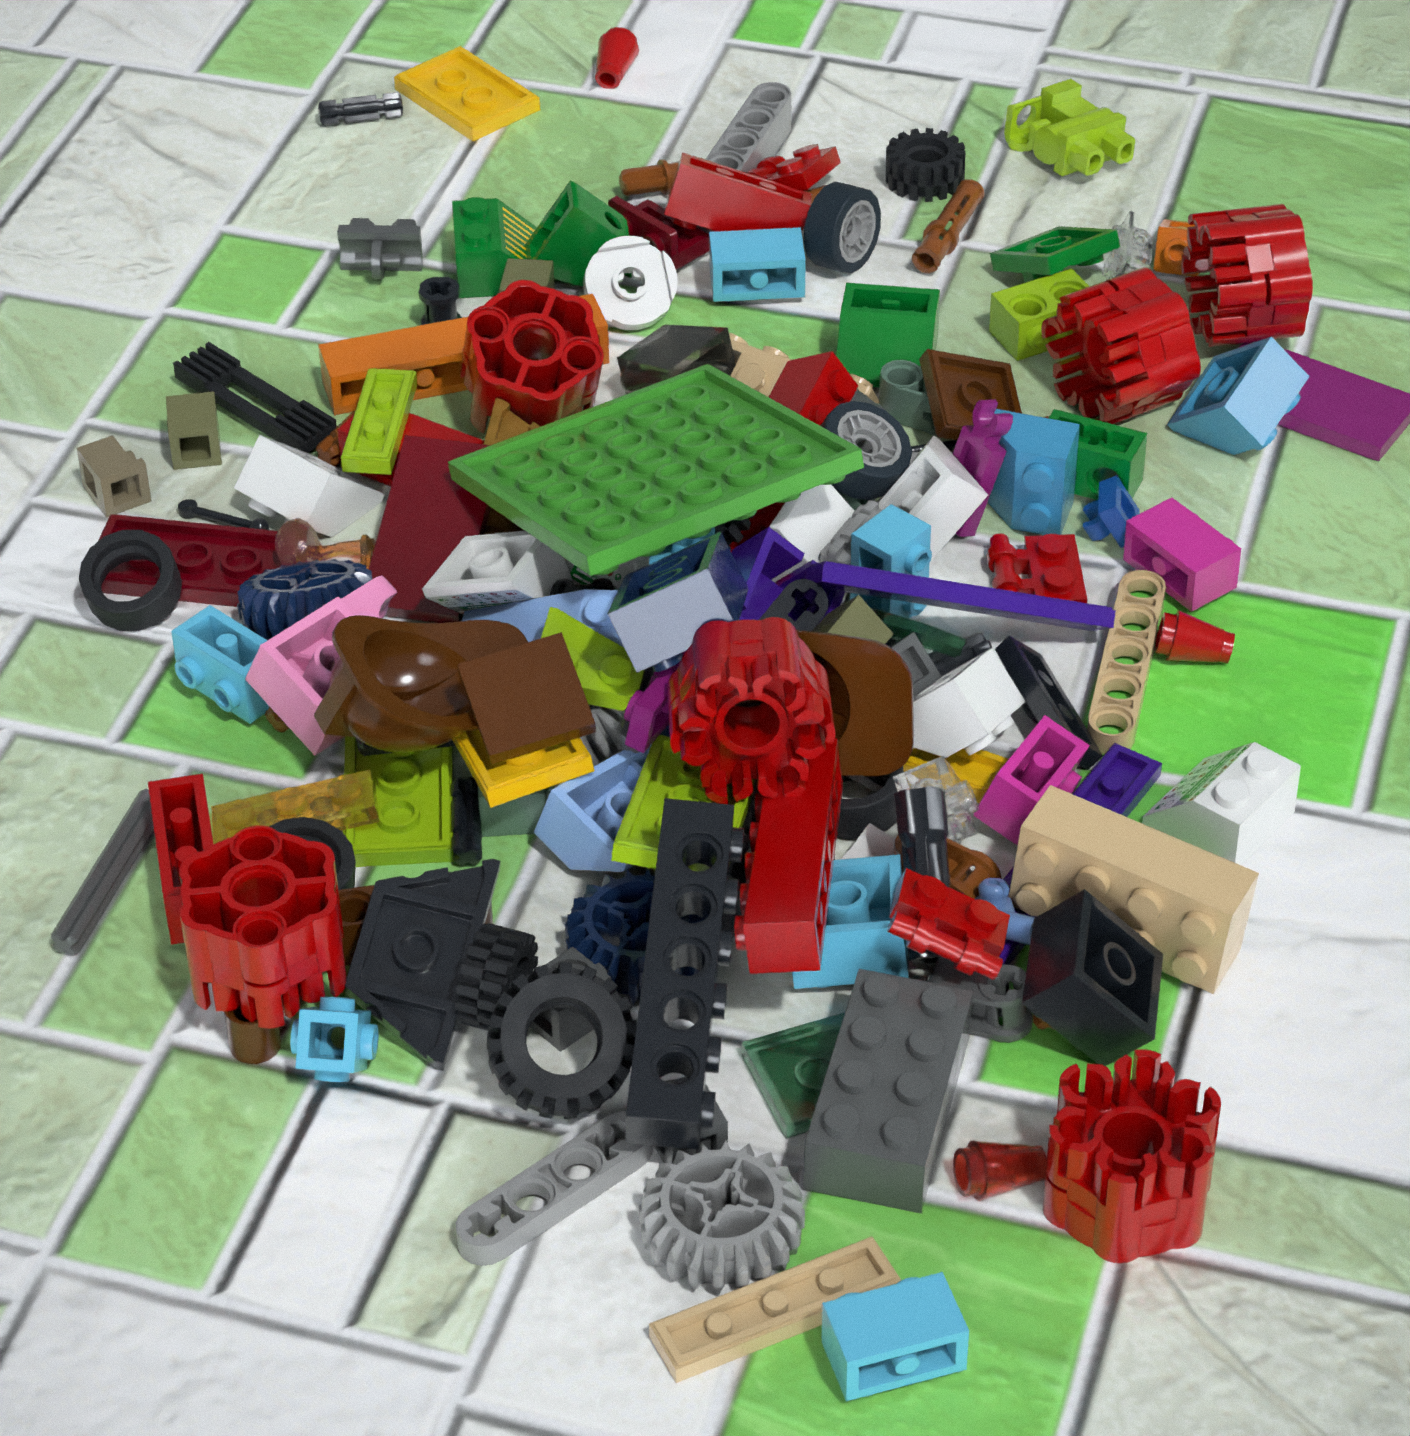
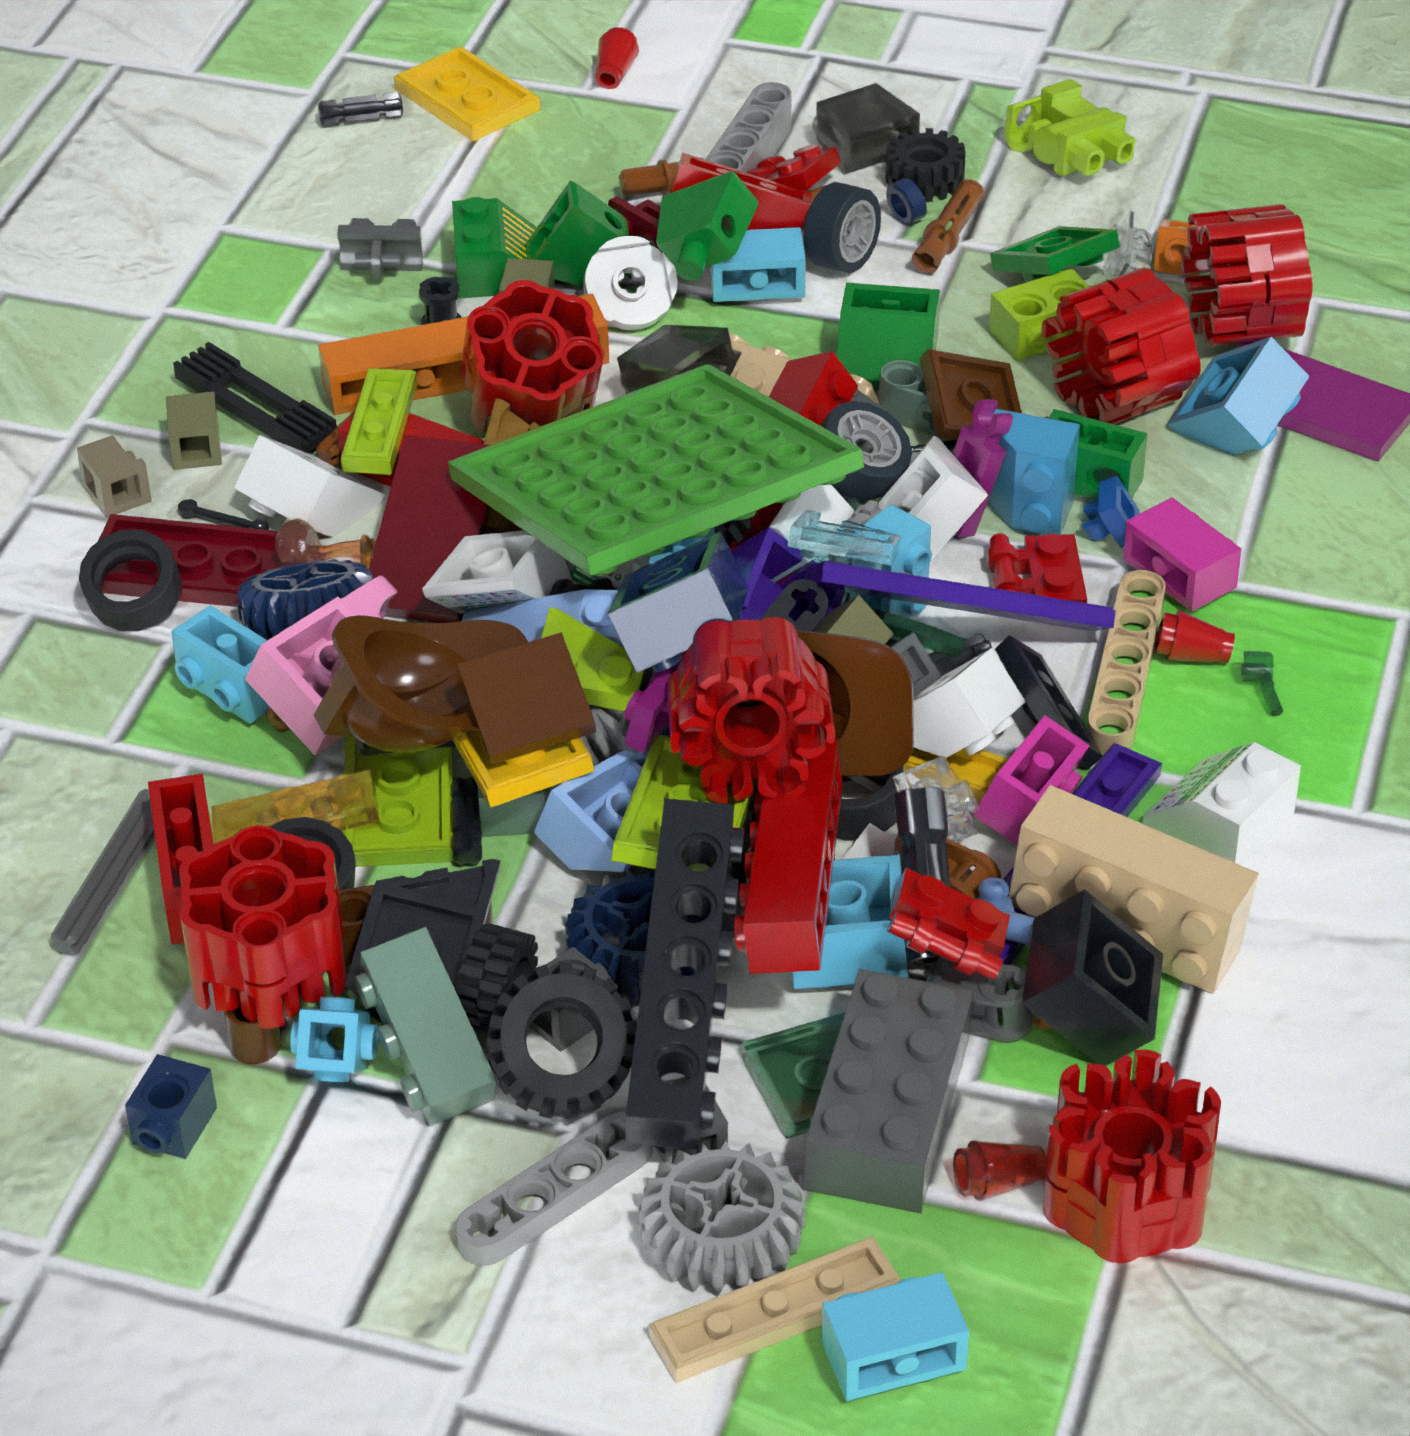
(171, 1106): none -> dark blue brick
(425, 1027): none -> sand green brick
(704, 223): none -> green torso
(853, 540): none -> clear light blue wing
(862, 125): none -> clear smoke torso
(906, 201): none -> dark blue tile
(1259, 668): none -> clear green hand

